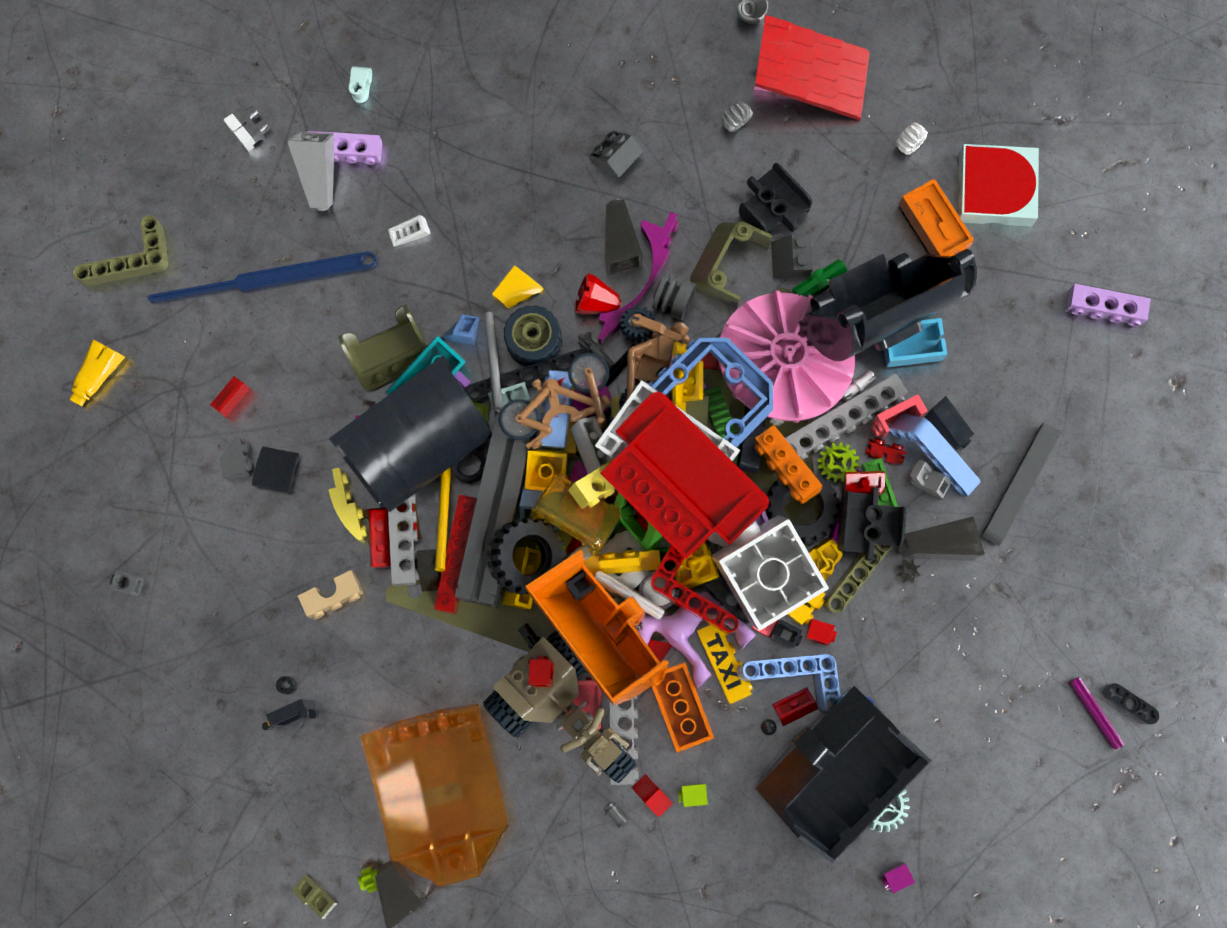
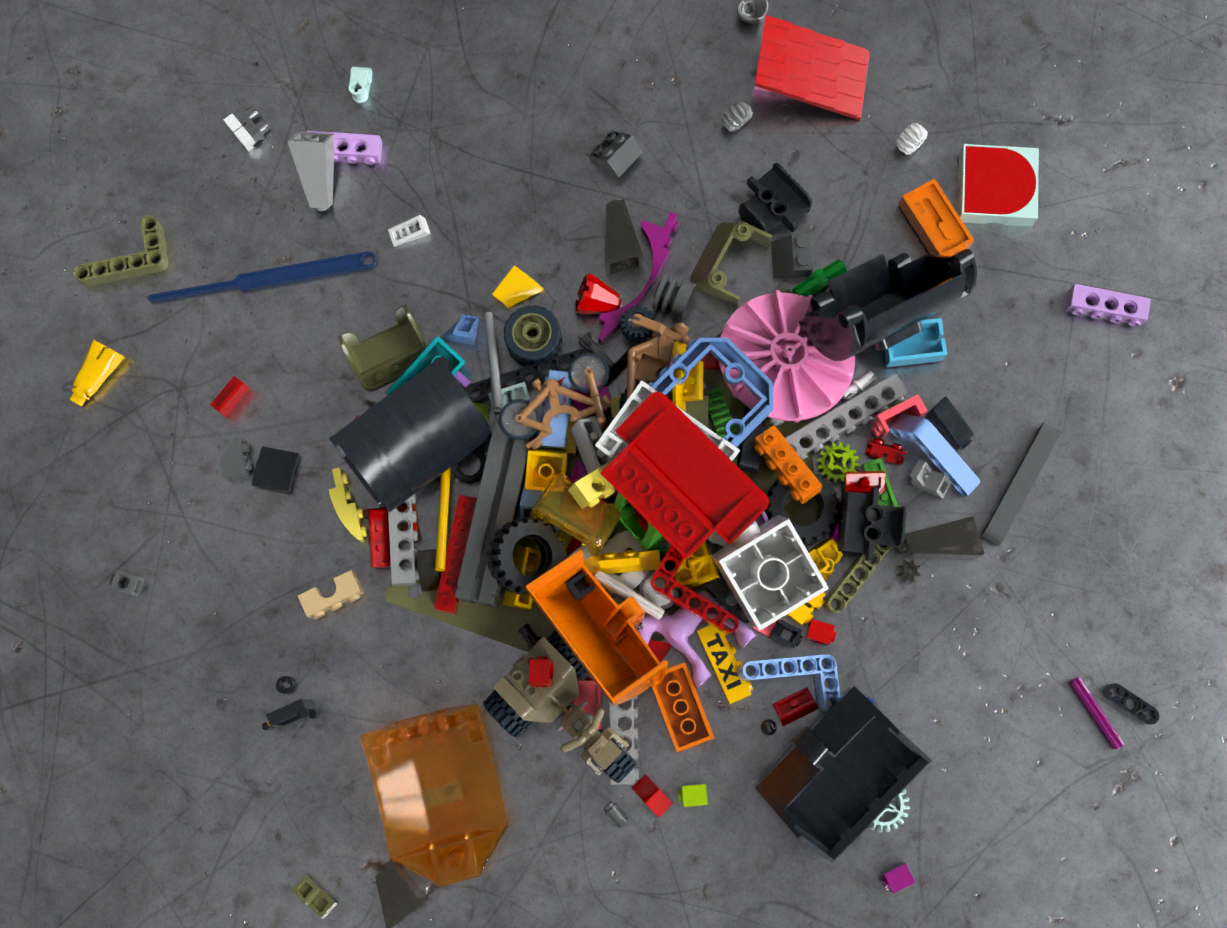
(367, 879): lime gear -> none

